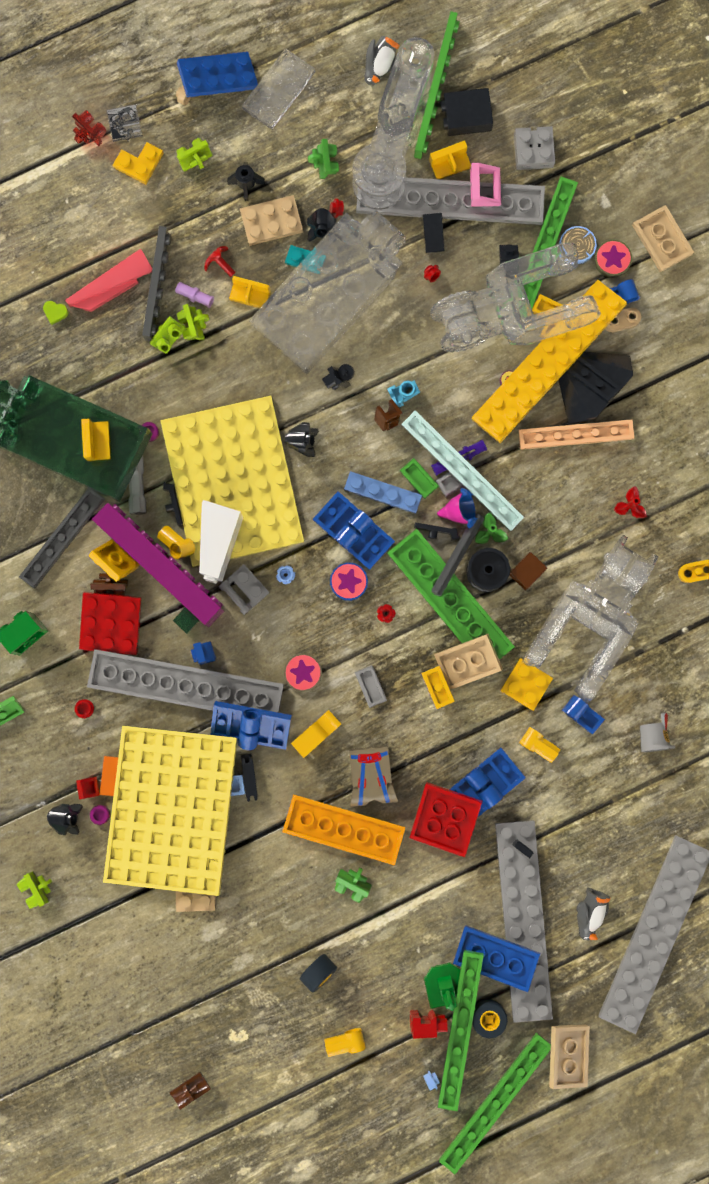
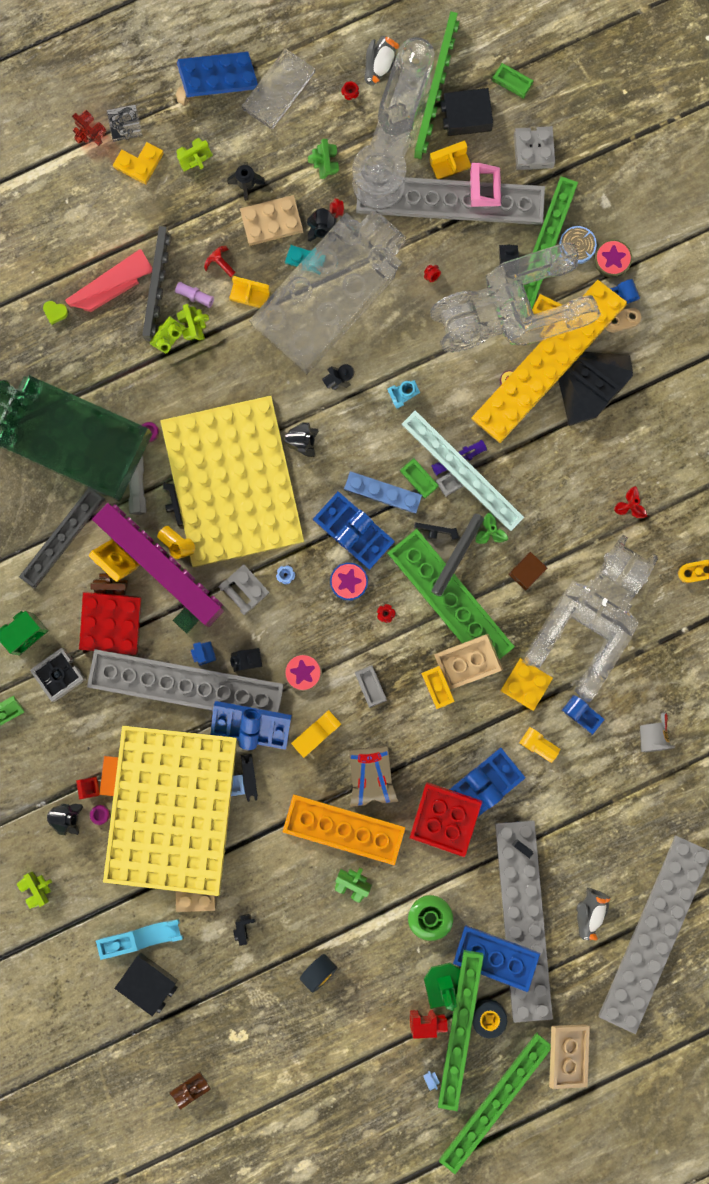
(57, 675): none -> piece
(84, 708): red plate -> none
(95, 440): yellow panel -> none
(139, 939): none -> medium azure piece
(147, 985): none -> black brick
(218, 536): white slope -> none
(240, 932): none -> black bracket
(246, 659): none -> black bracket
(350, 86): none -> red plate
(351, 1041): yellow piece -> none
(389, 419): reddish brown window -> none
(430, 918): none -> bright green hat
(433, 232): black tile -> none
(460, 509): hat -> none
(480, 578): black wheel -> none
(512, 80): none -> bright green tile
(576, 434): light nougat plate -> none
(662, 238): tan plate -> none

